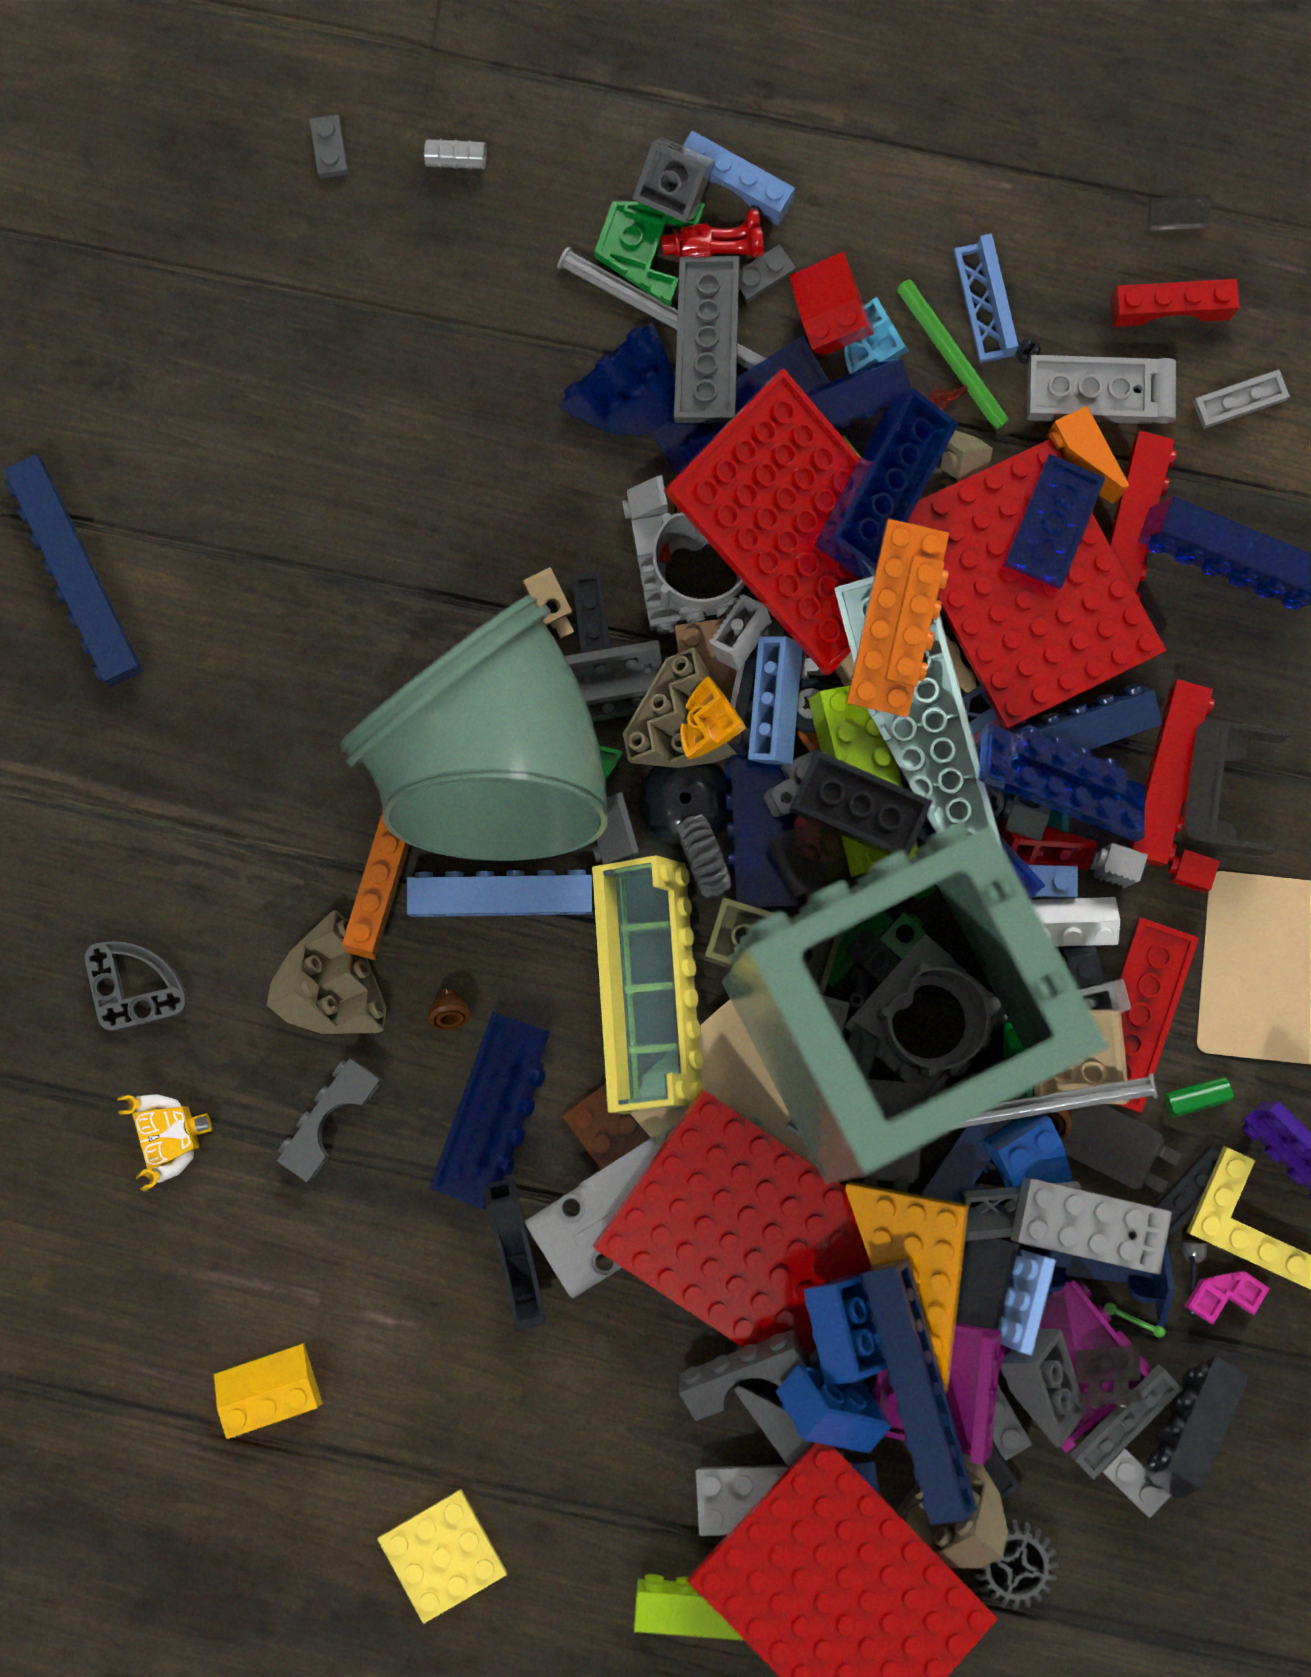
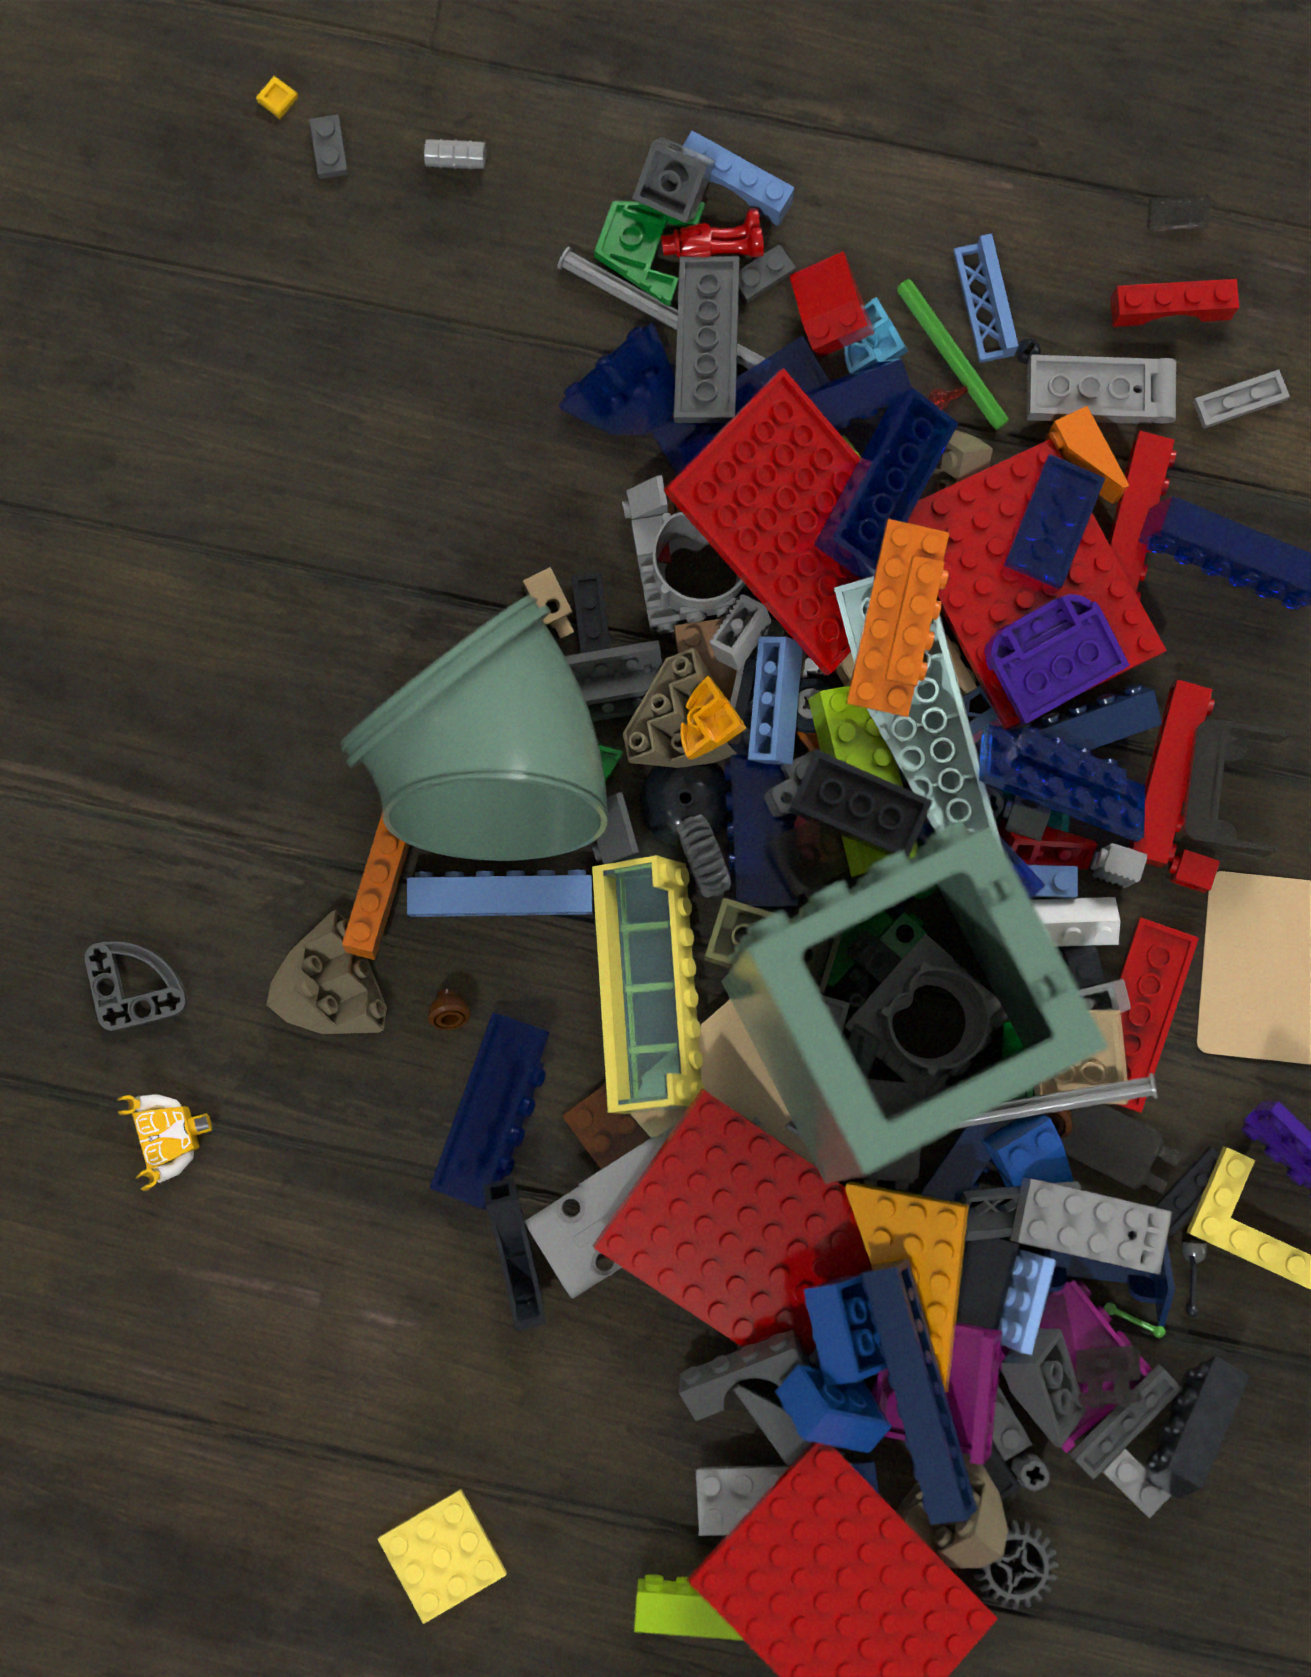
(73, 571): dark blue brick -> none
(266, 1391): yellow slope -> none
(277, 97): none -> yellow tile
(306, 1152): dark grey arch -> none
(1029, 1479): none -> dark grey axle
(1053, 655): none -> dark purple plate
(1198, 1097): green brick -> none
(1213, 1293): dark pink tile -> none

